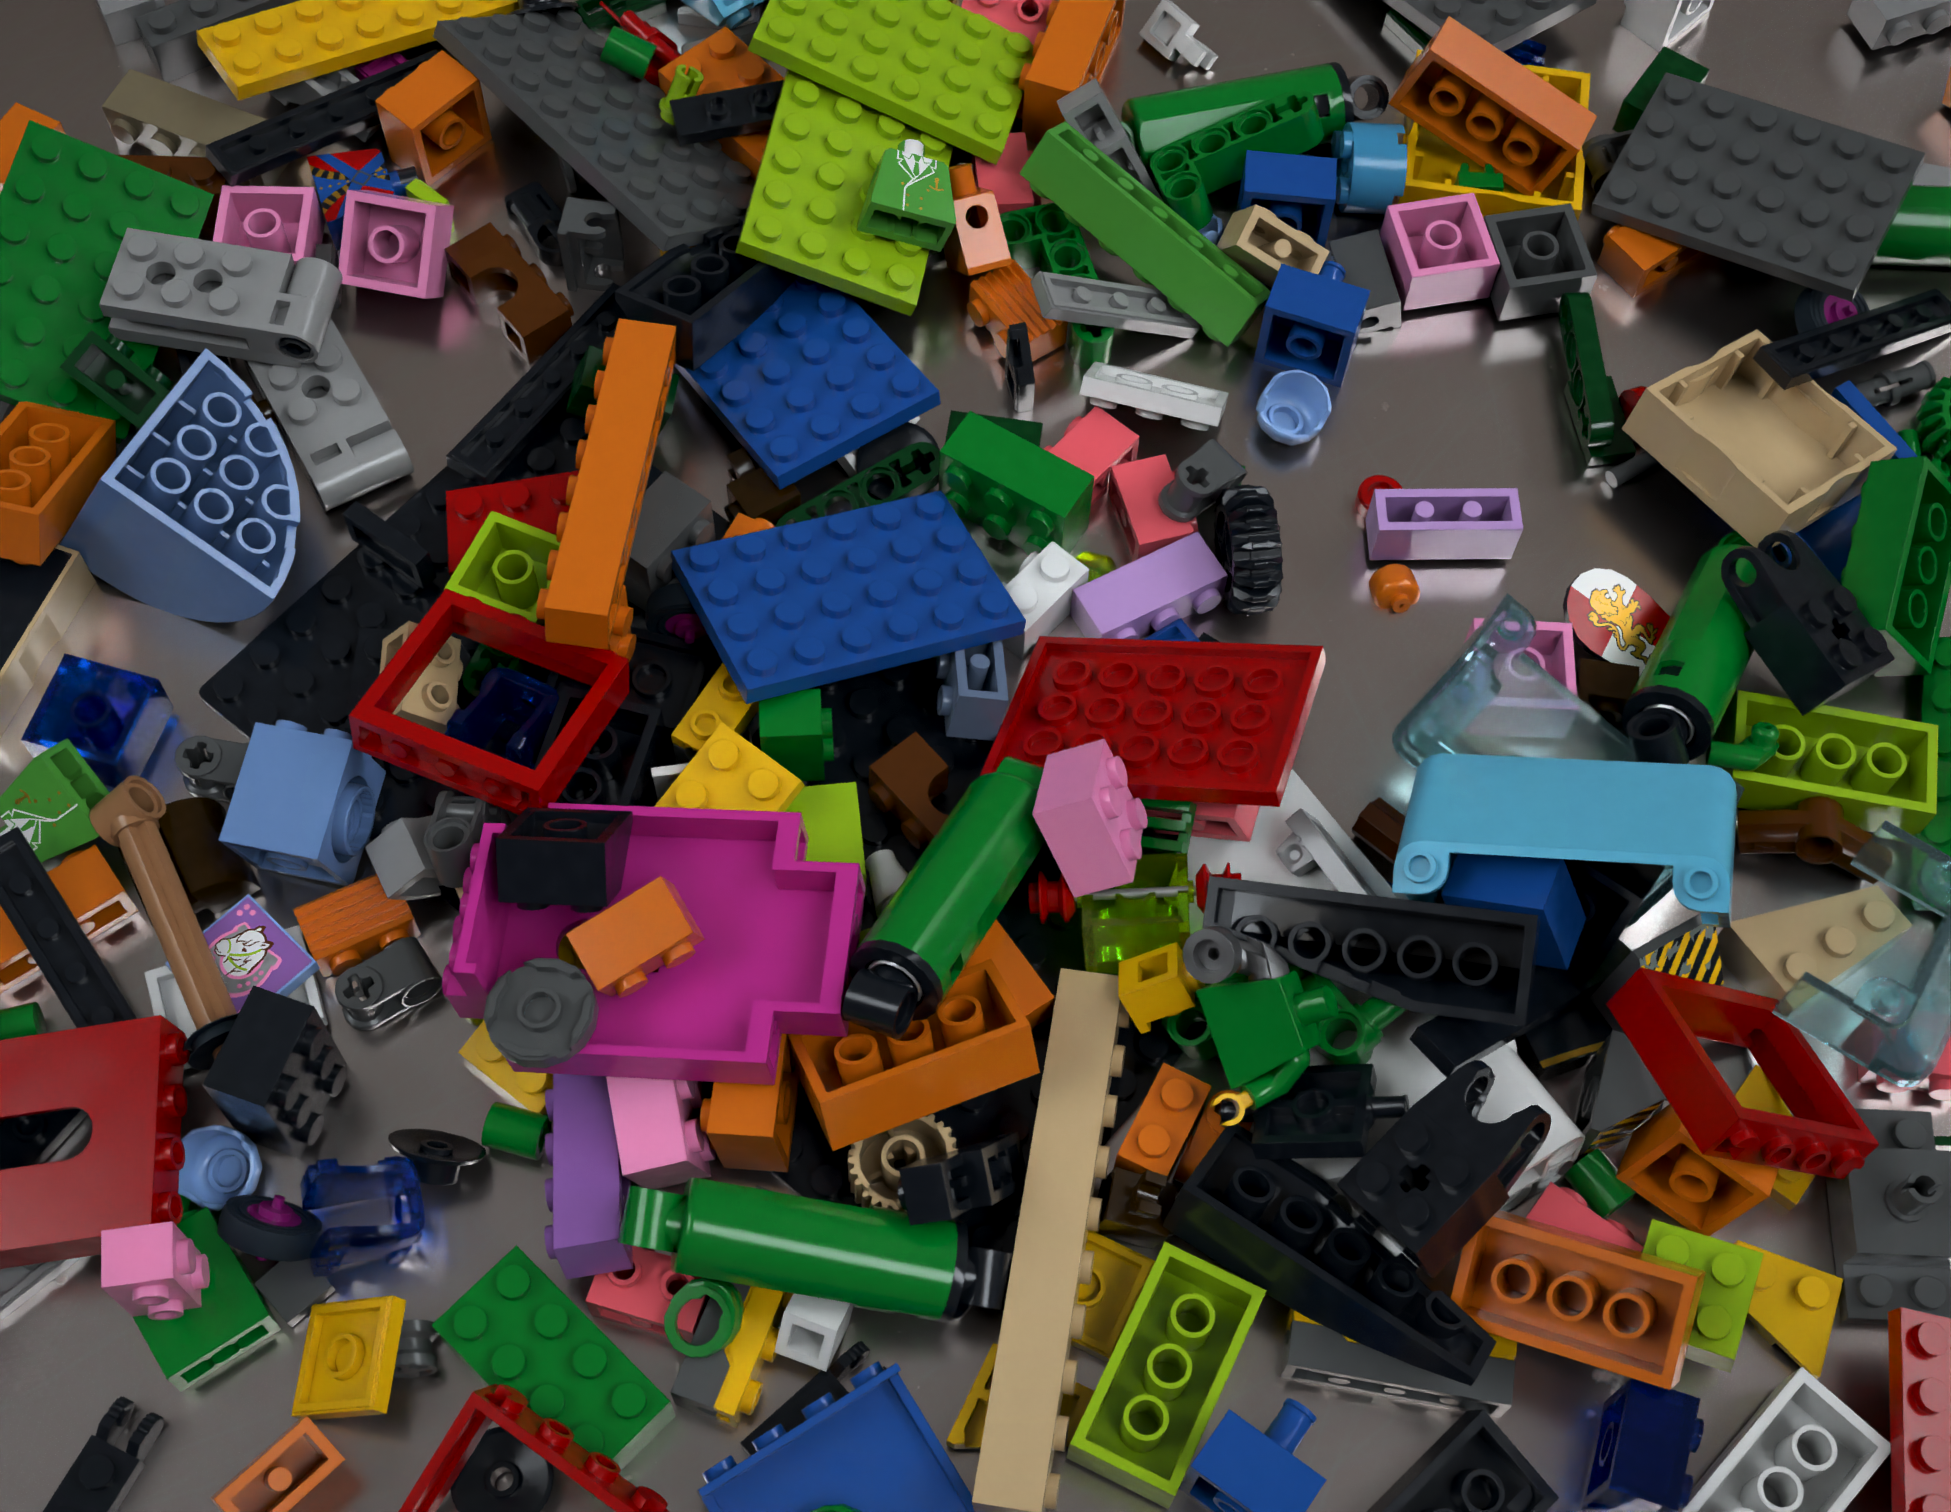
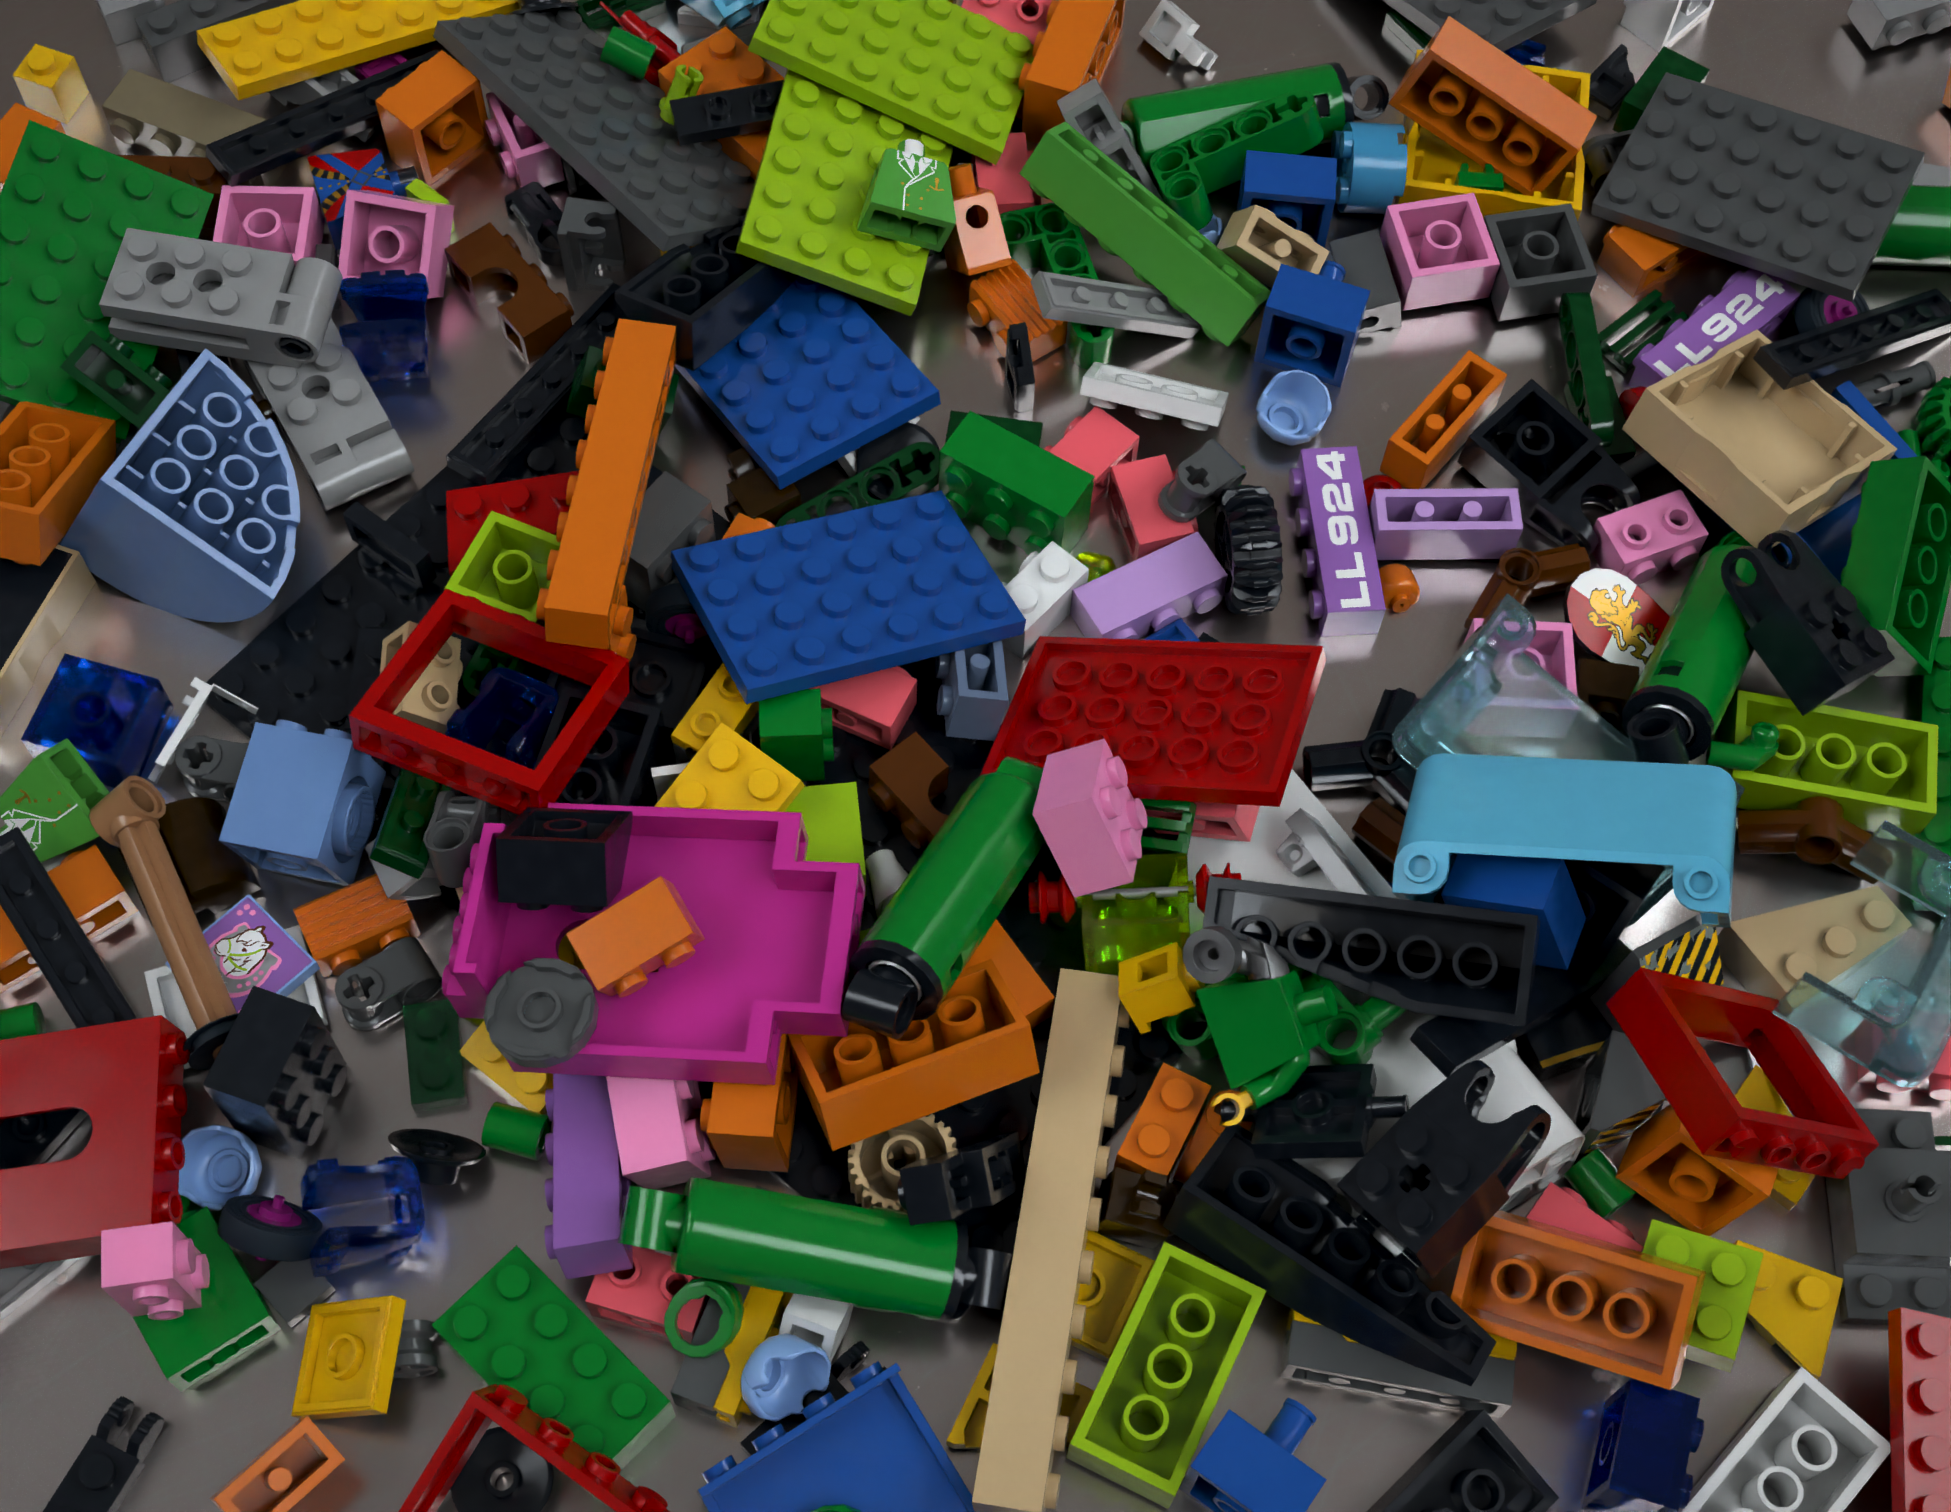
(51, 83): none -> yellow brick
(195, 706): none -> white piece
(391, 324): none -> clear blue piece
(405, 822): none -> dark green tile
(434, 1056): none -> clear green plate
(524, 151): none -> bright pink brick
(781, 1376): none -> light blue hair
(872, 704): none -> coral brick
(1338, 542): none -> medium lavender brick
(1351, 762): none -> black piece
(1443, 422): none -> orange brick
(1539, 574): none -> reddish brown piece
(1552, 462): none -> black brick
(1610, 84): none -> black tile
(1650, 537): none -> bright pink brick
(1661, 311): none -> dark green tile
(1745, 304): none -> medium lavender brick

